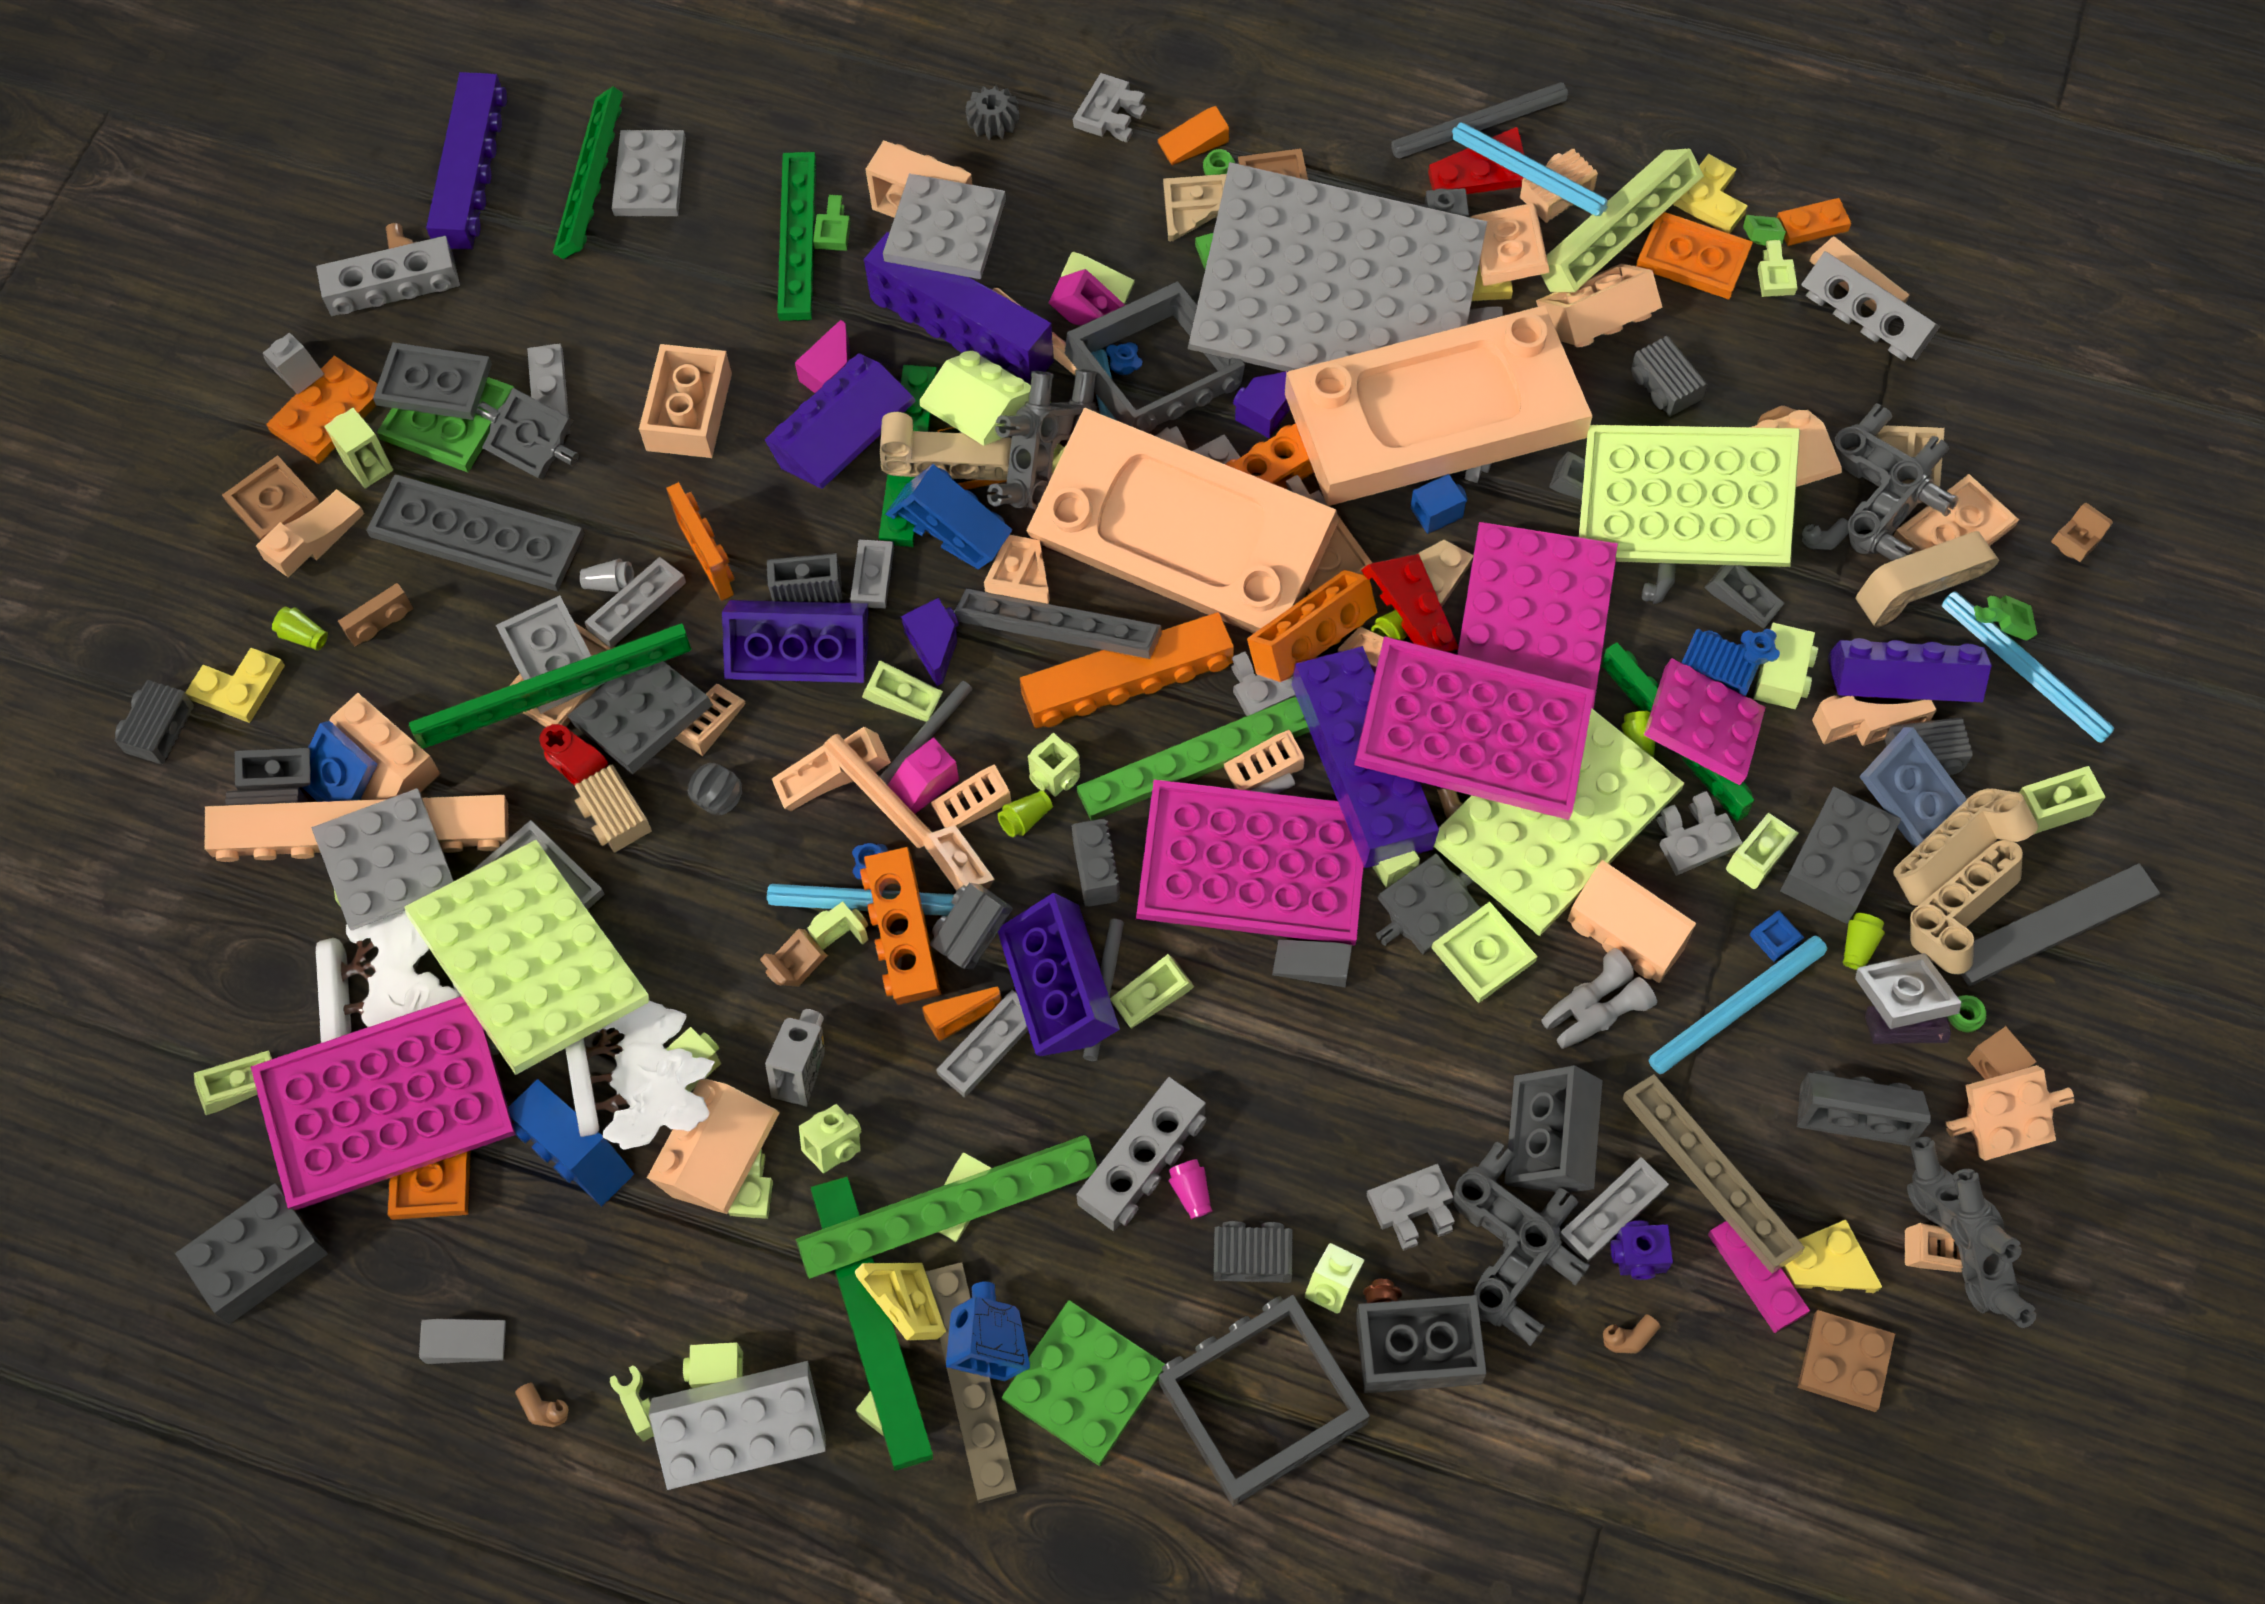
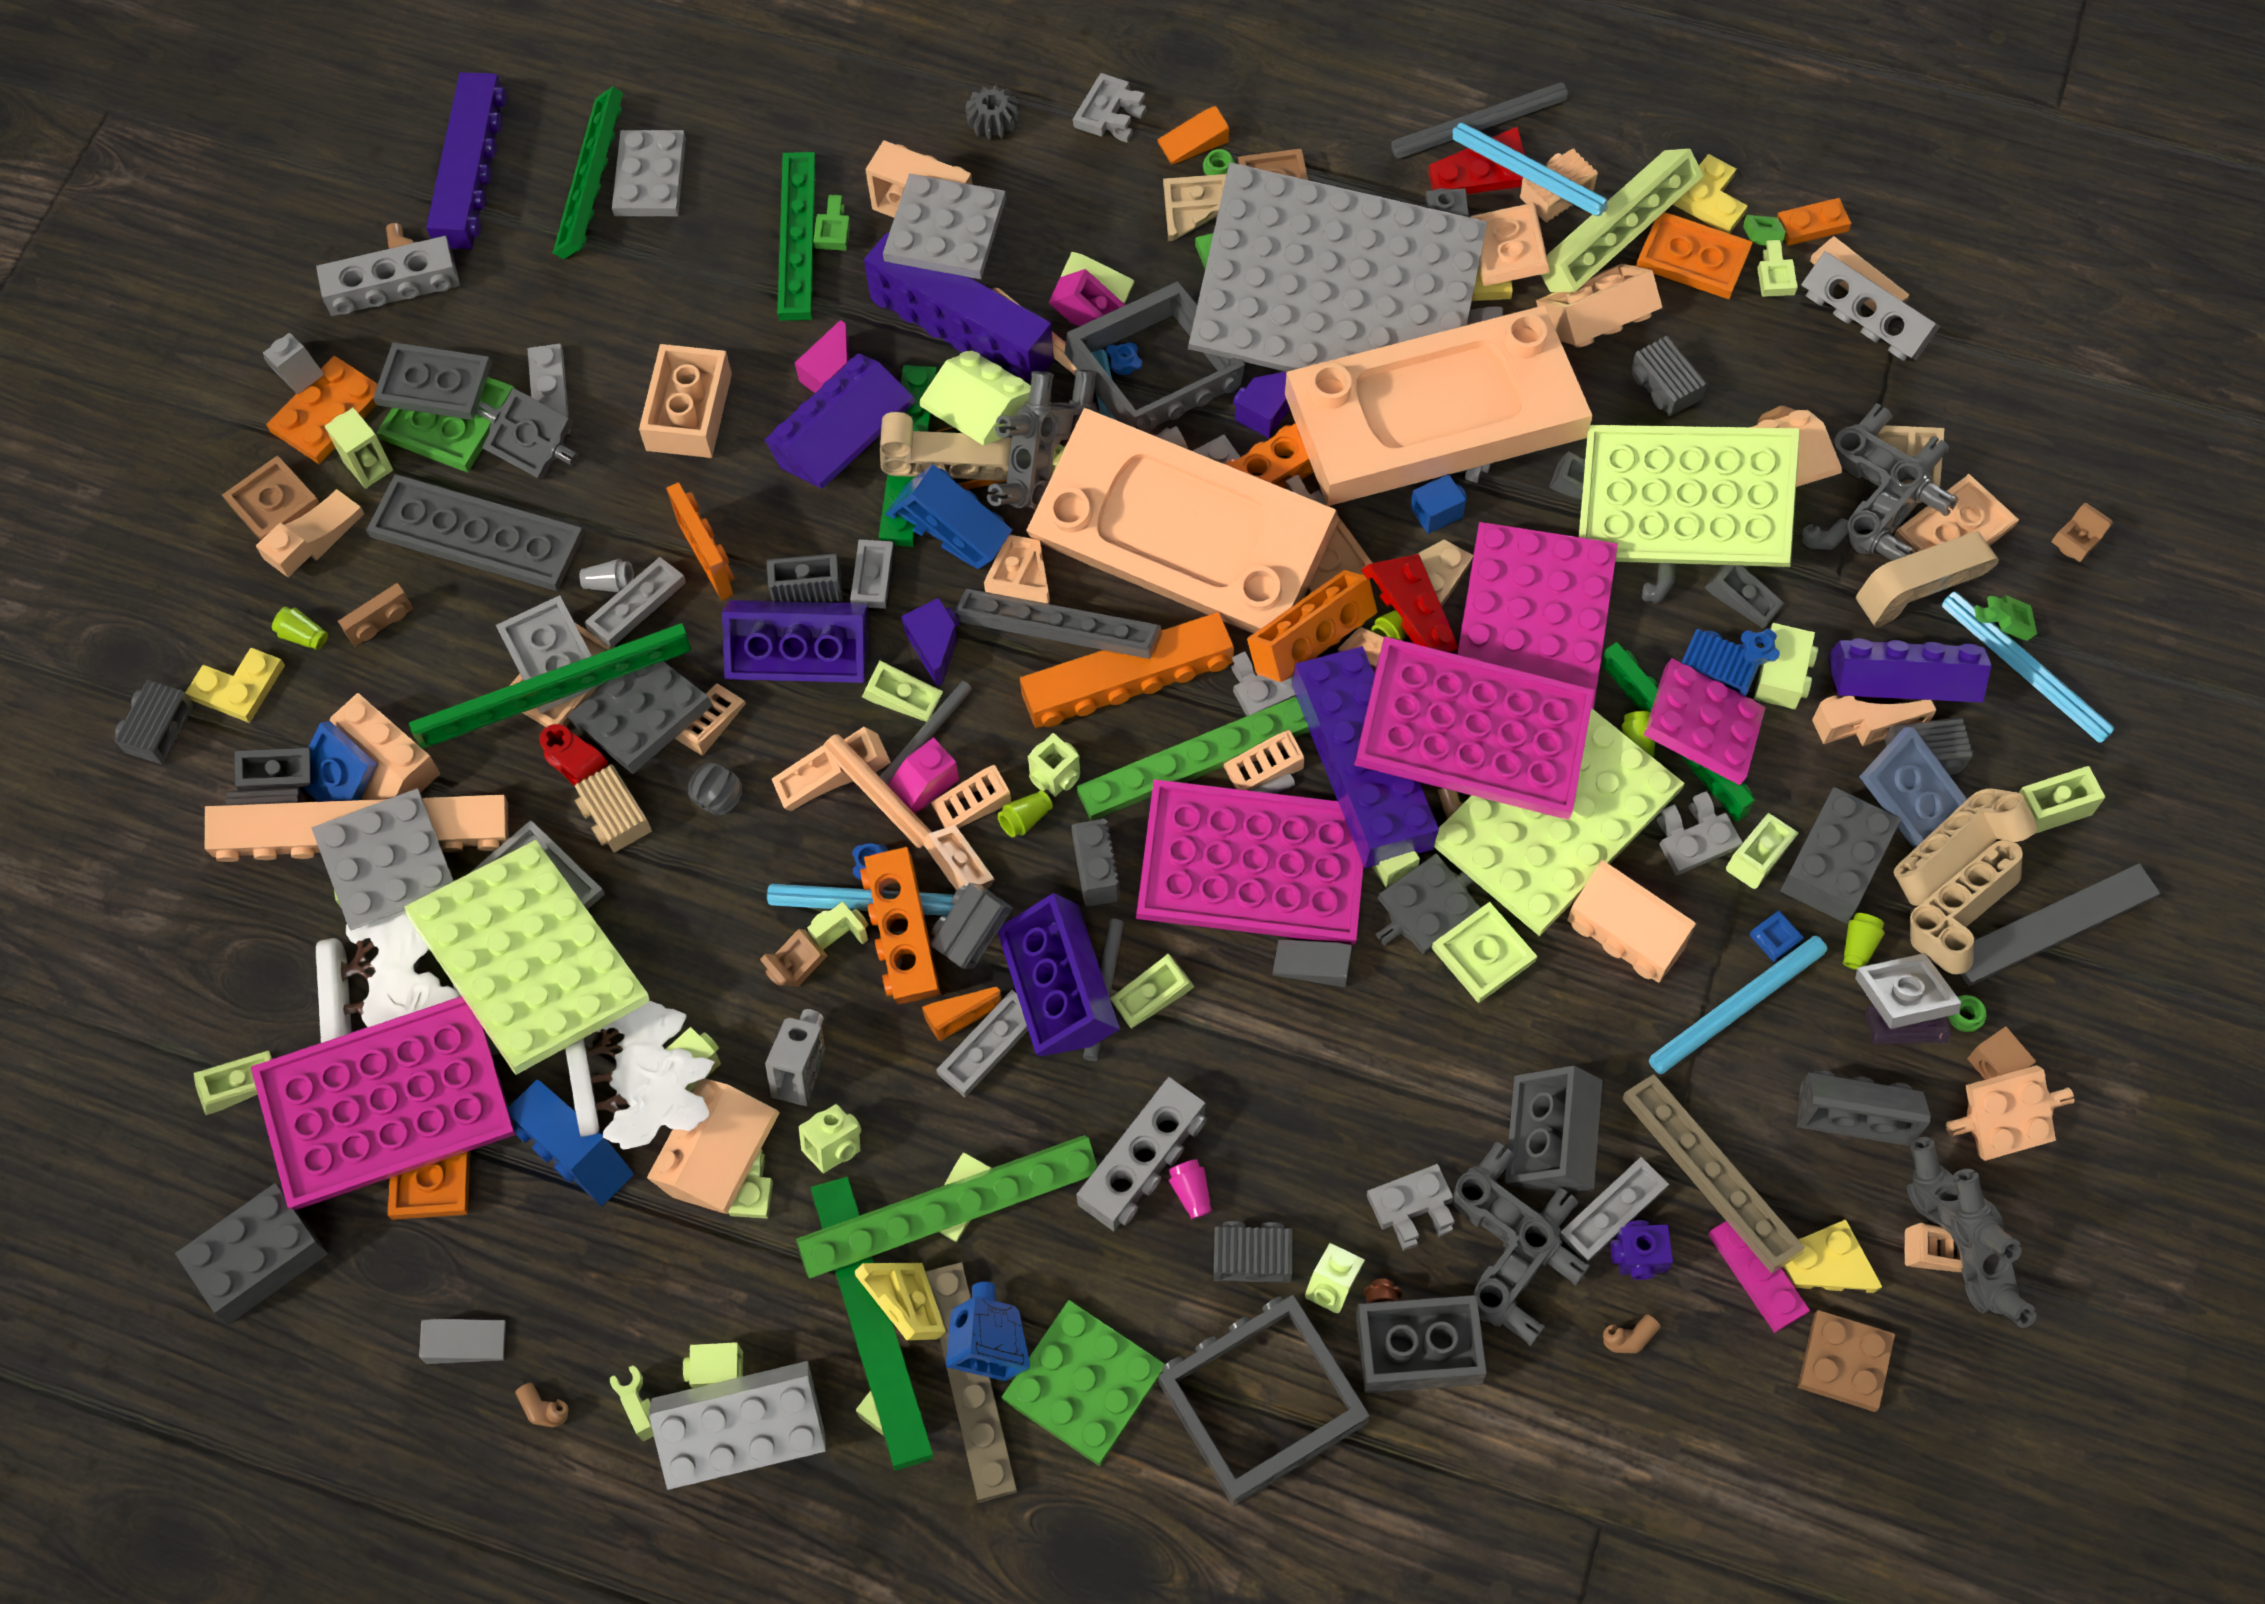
(1585, 1005): light grey piece -> none

